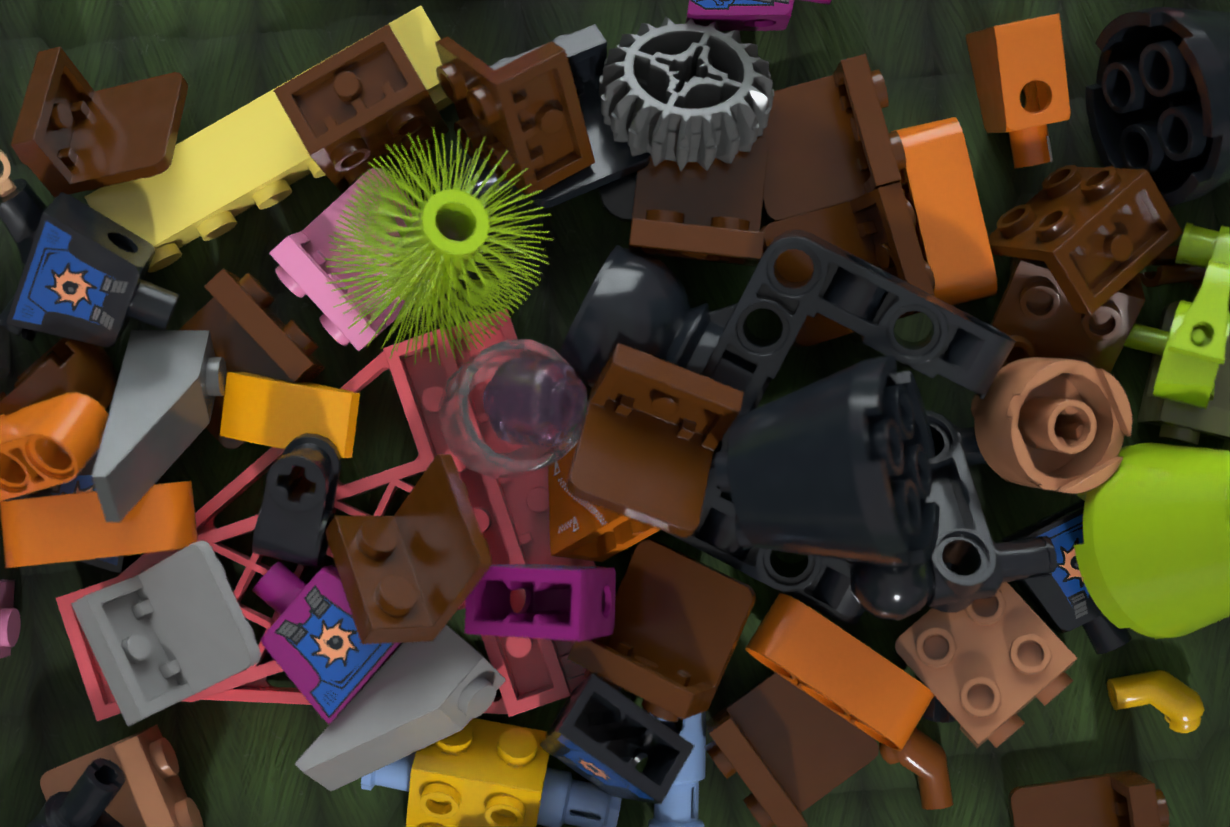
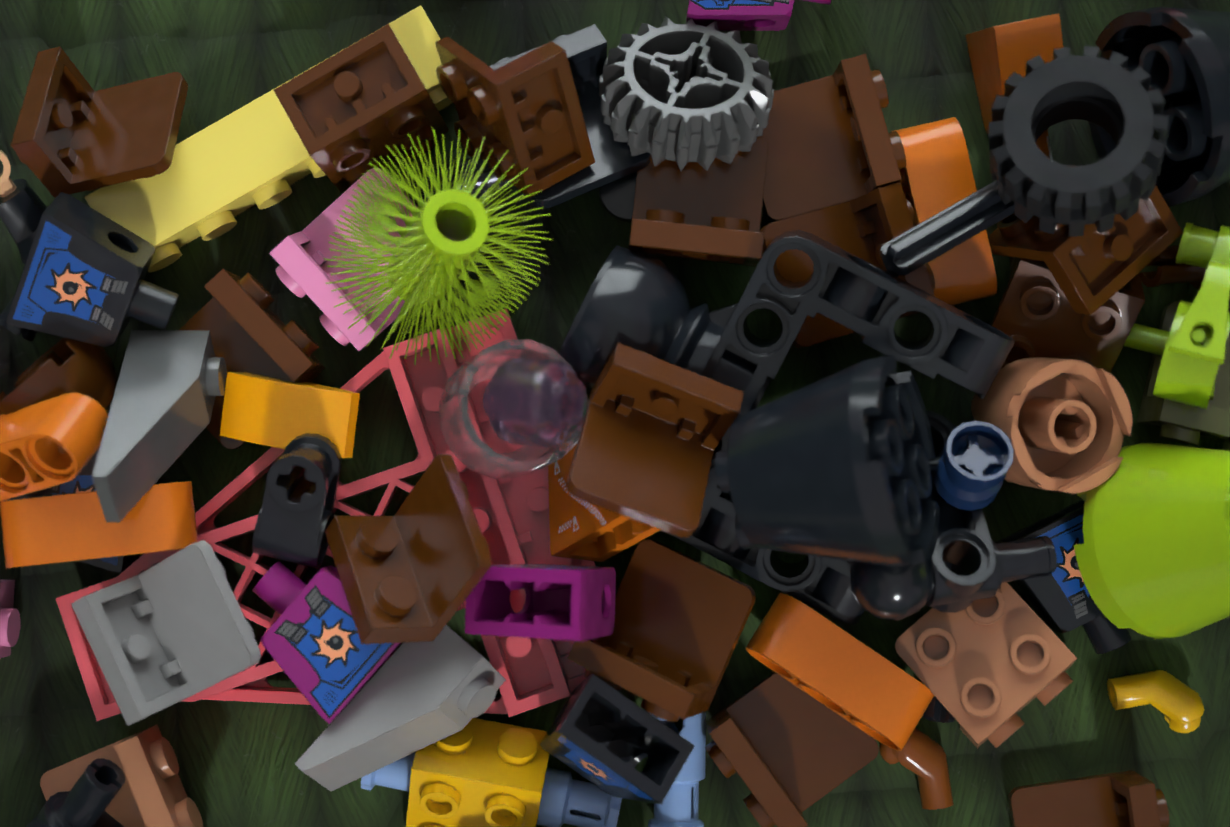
(945, 230): none -> black axle
(984, 455): none -> dark blue wheel
(1077, 90): none -> black tyre

